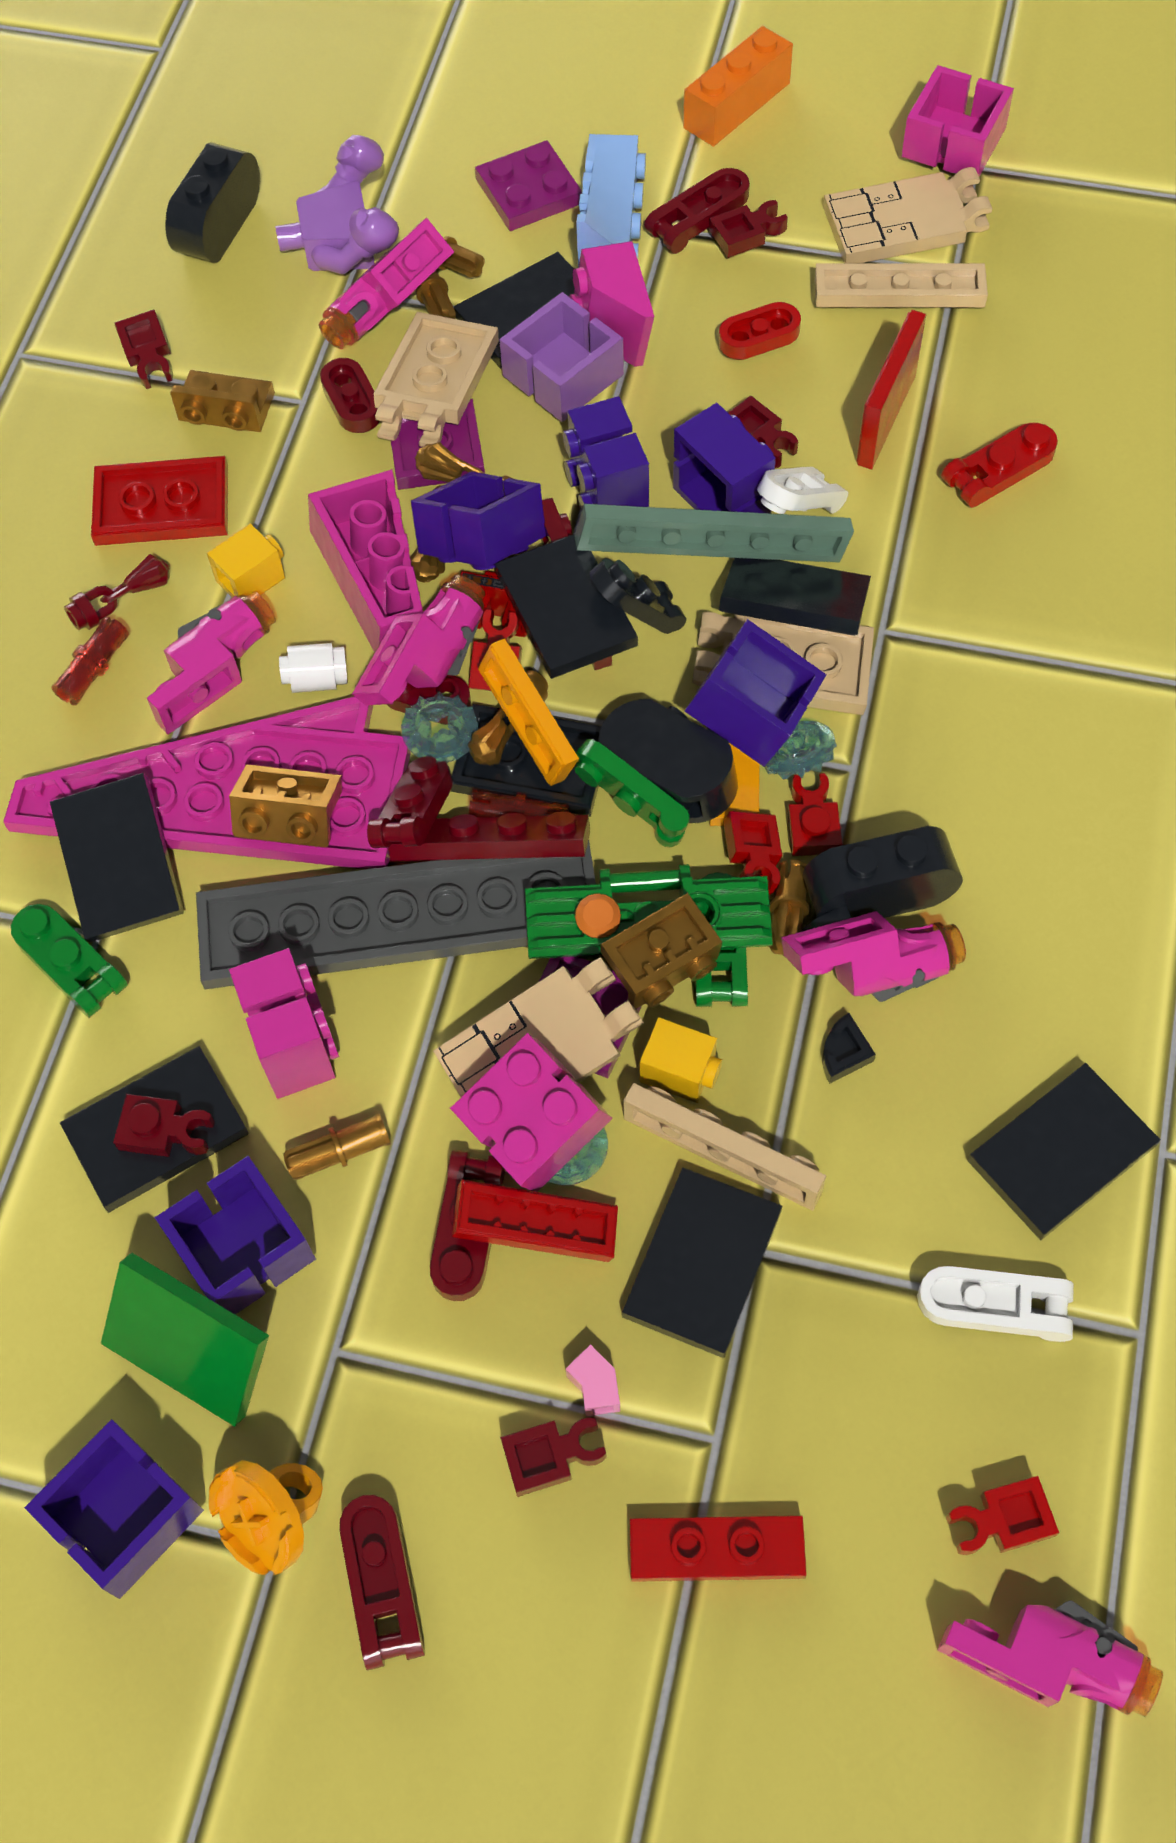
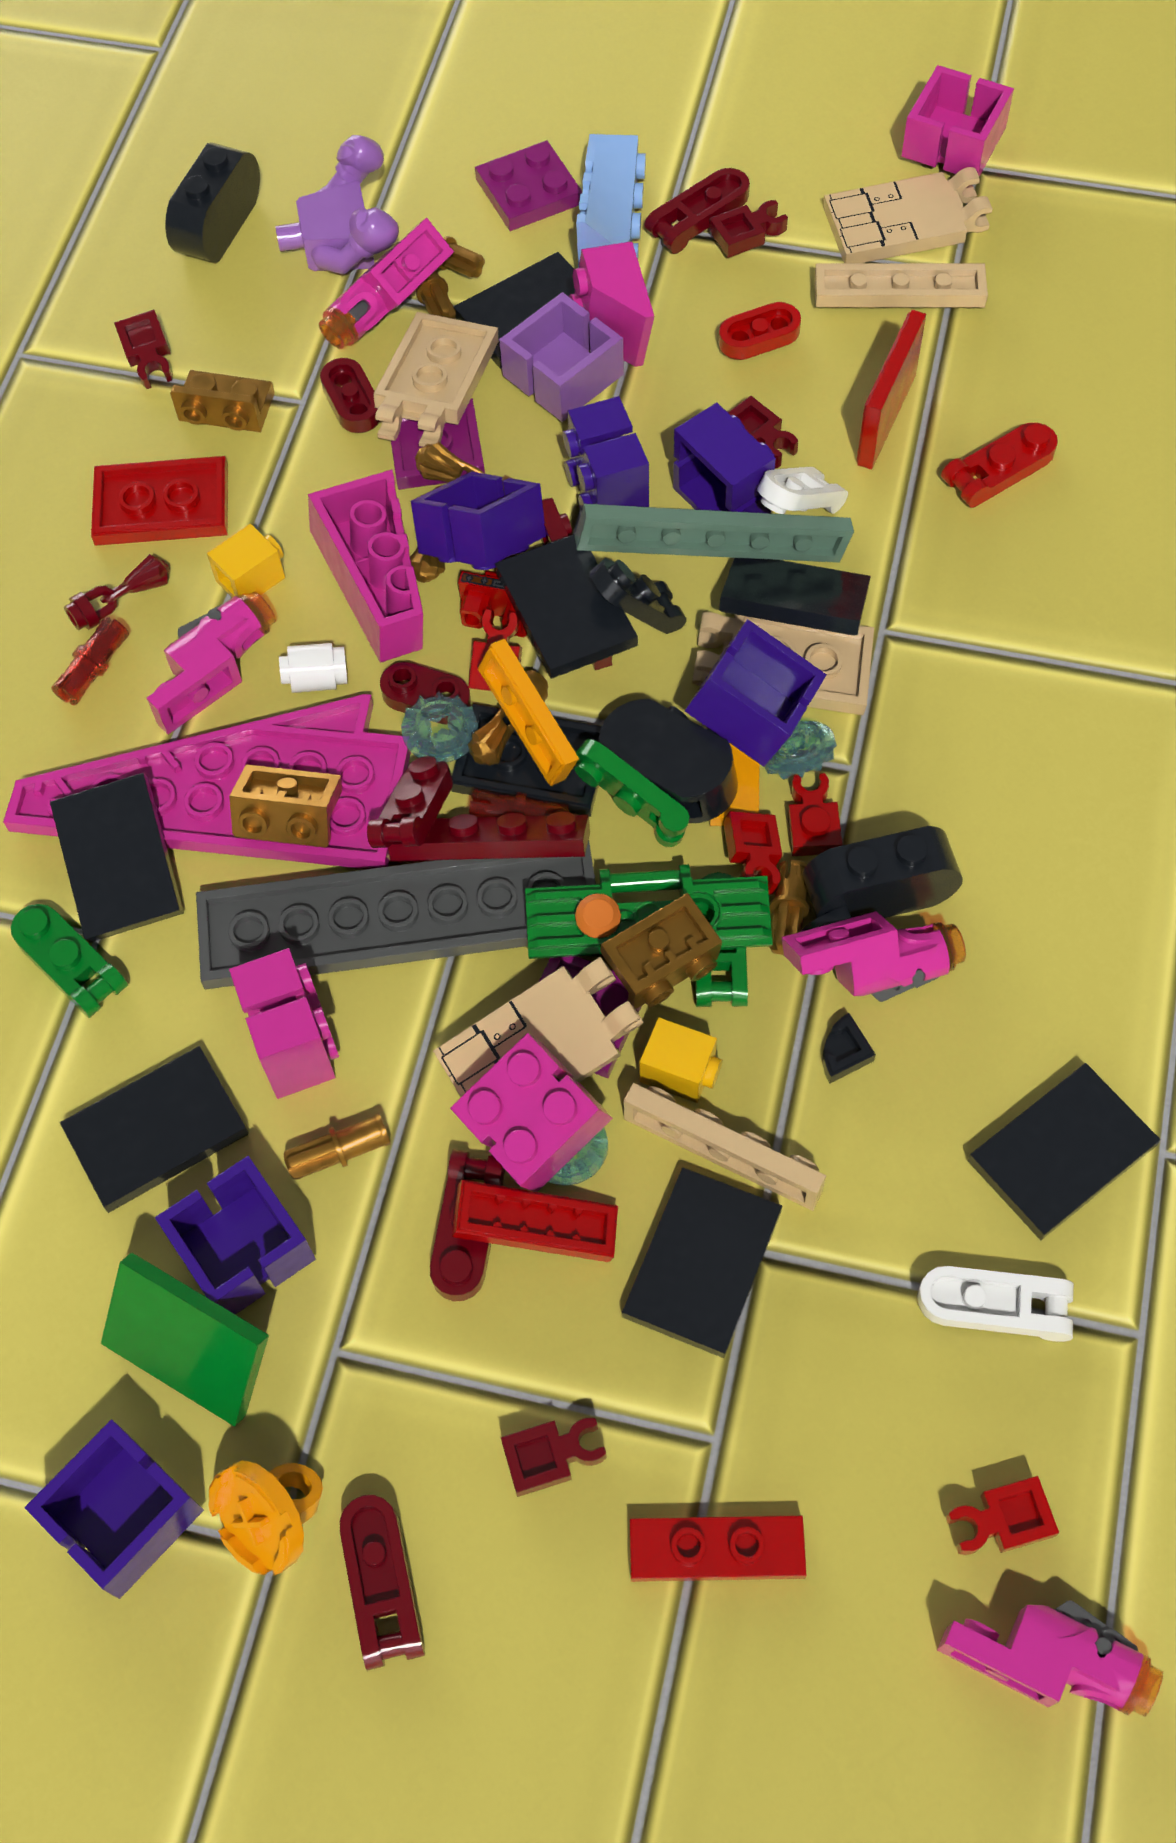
(154, 1124): dark red plate -> none
(424, 645): dark pink plate -> none
(596, 1381): bright pink piece -> none
(737, 86): orange brick -> none

